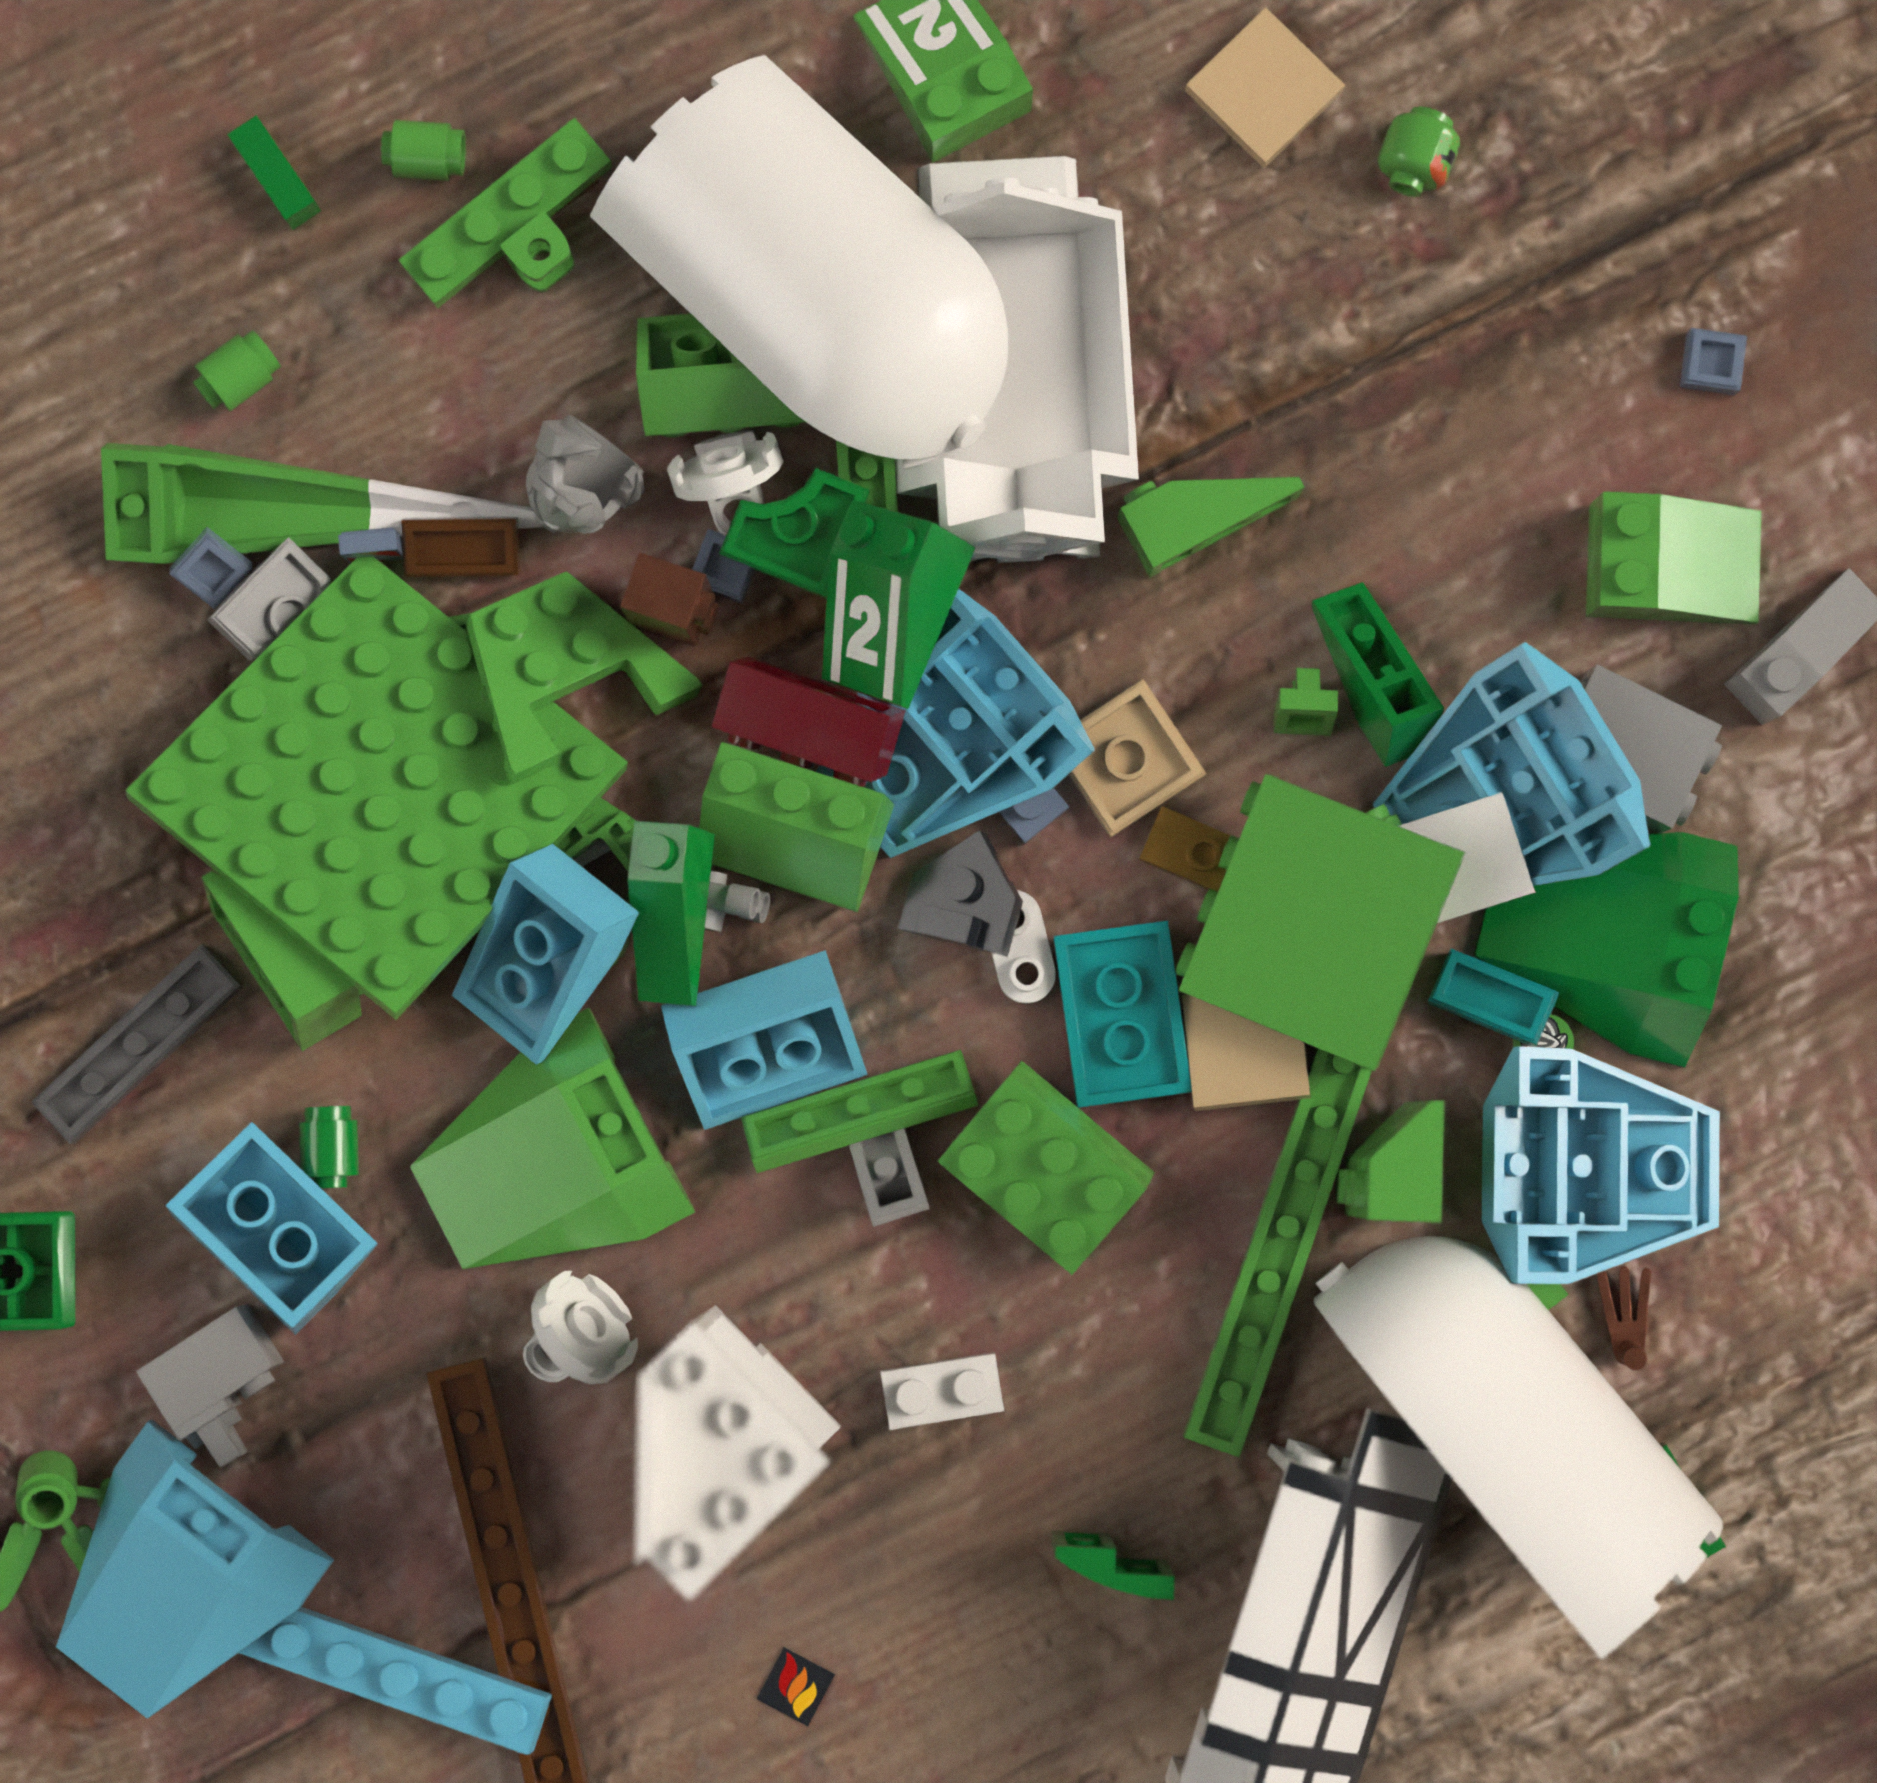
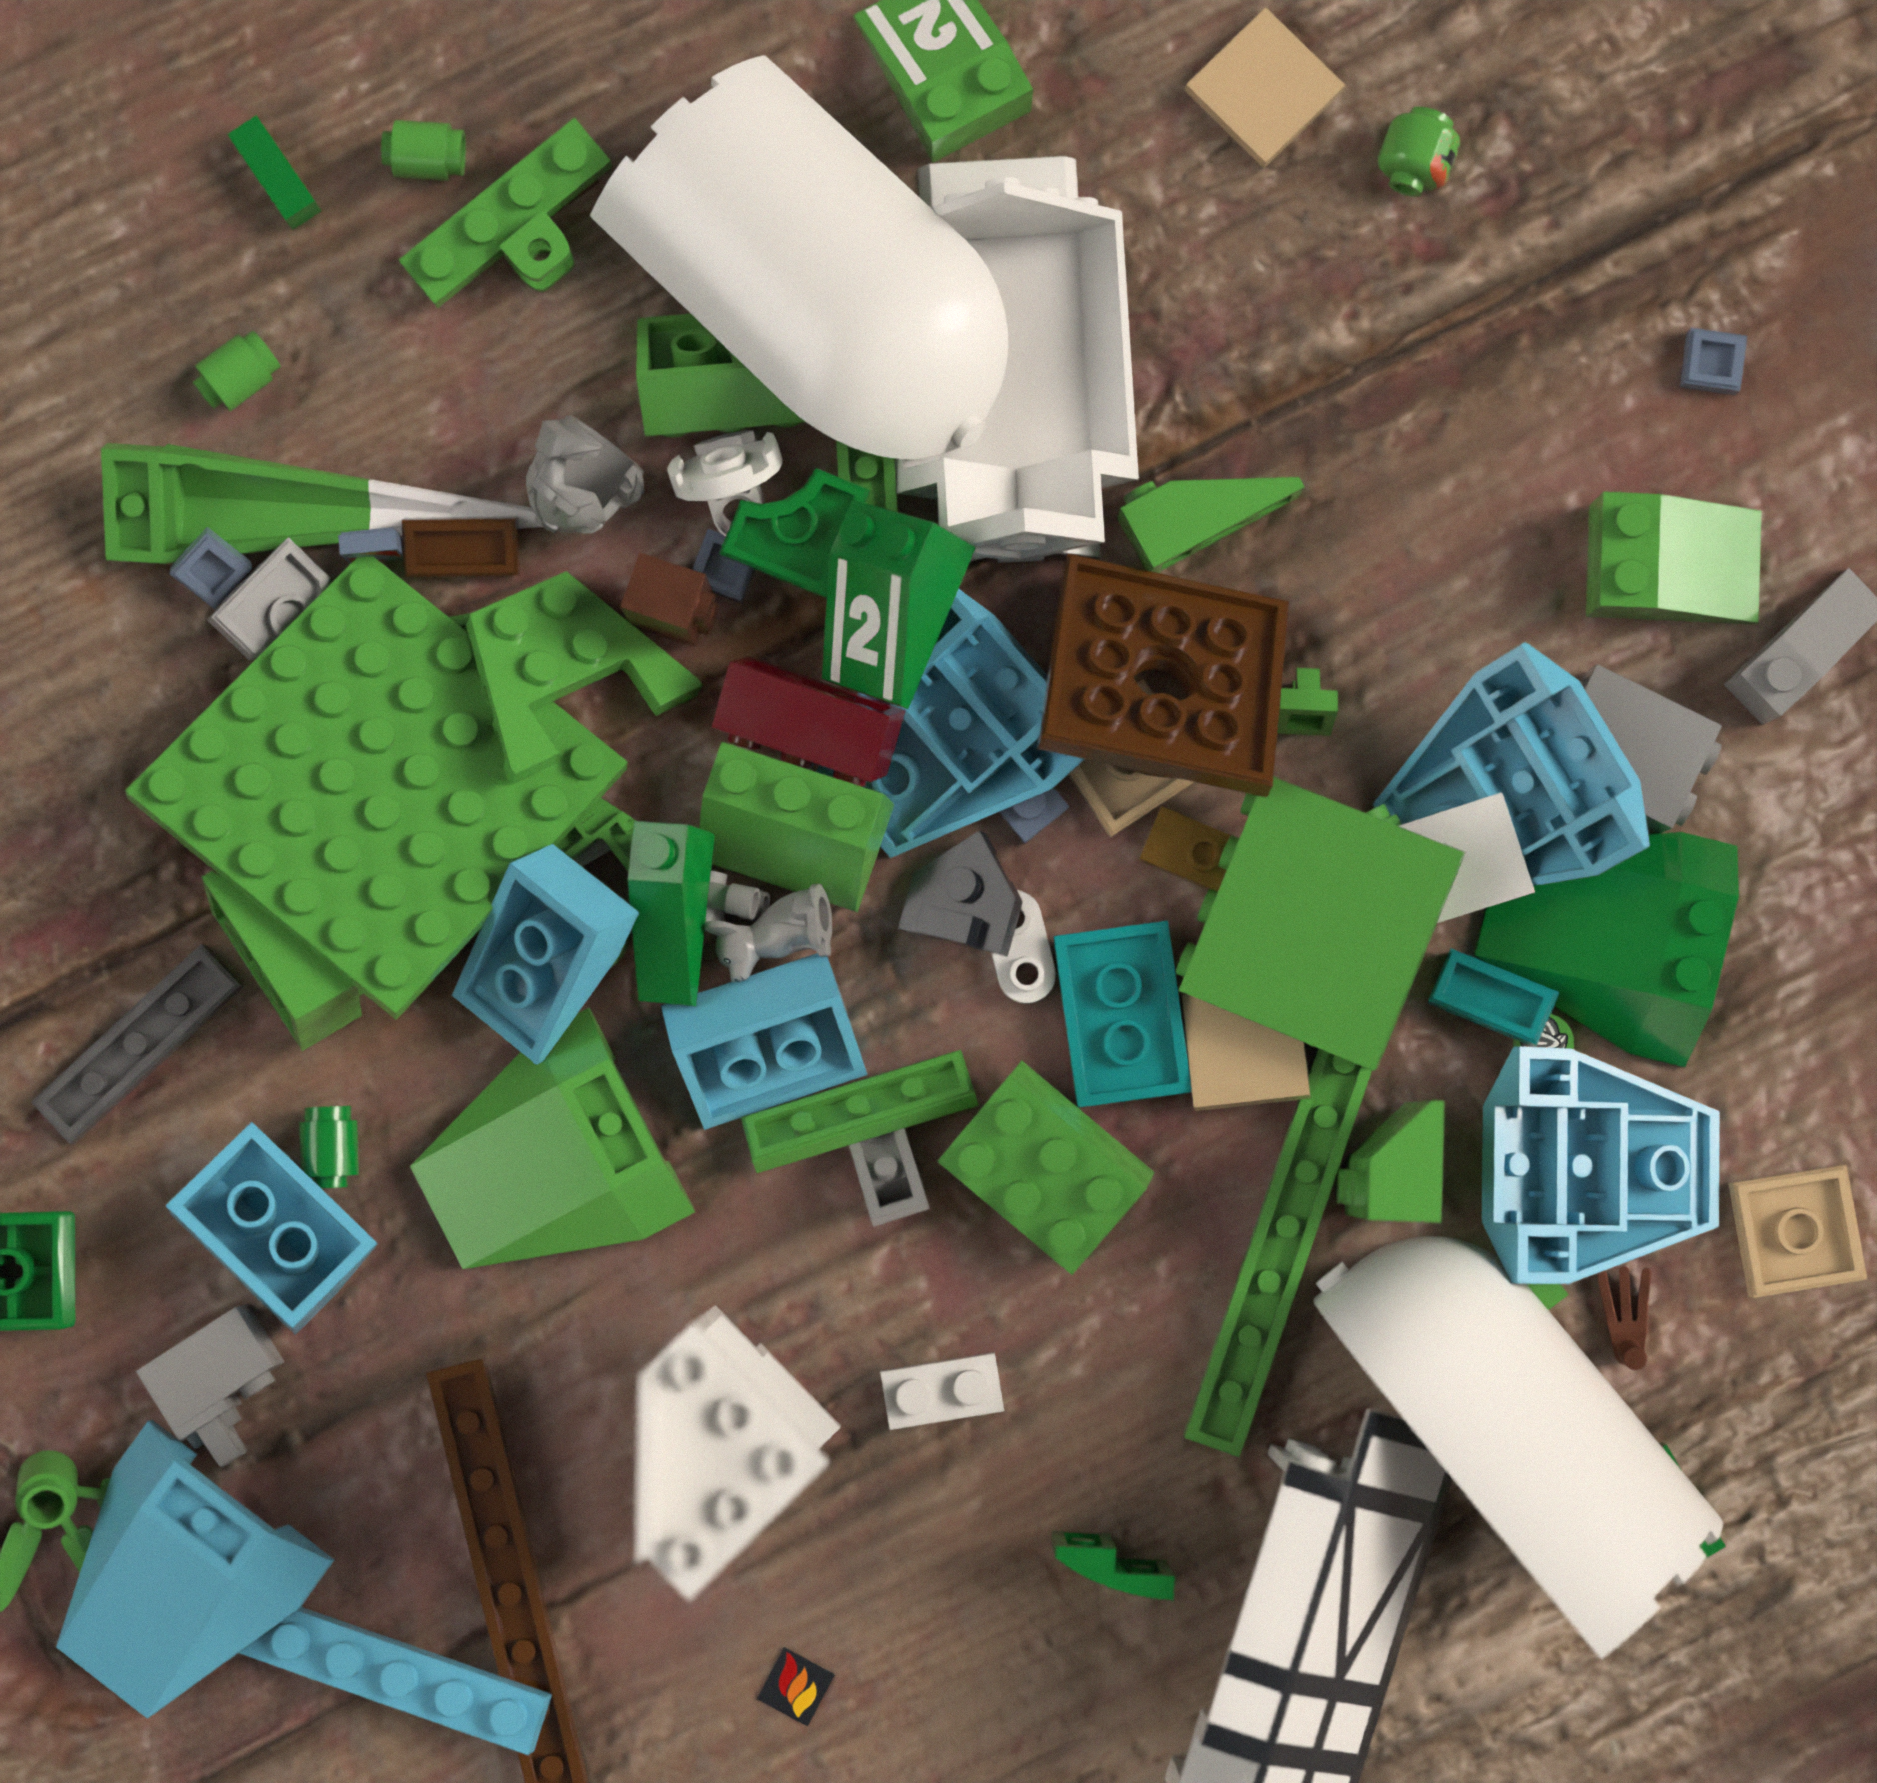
(580, 1331): white tile -> none
(786, 927): none -> light grey animal
(1207, 637): none -> reddish brown piece
(1377, 673): green slope -> none
(1797, 1231): none -> tan tile

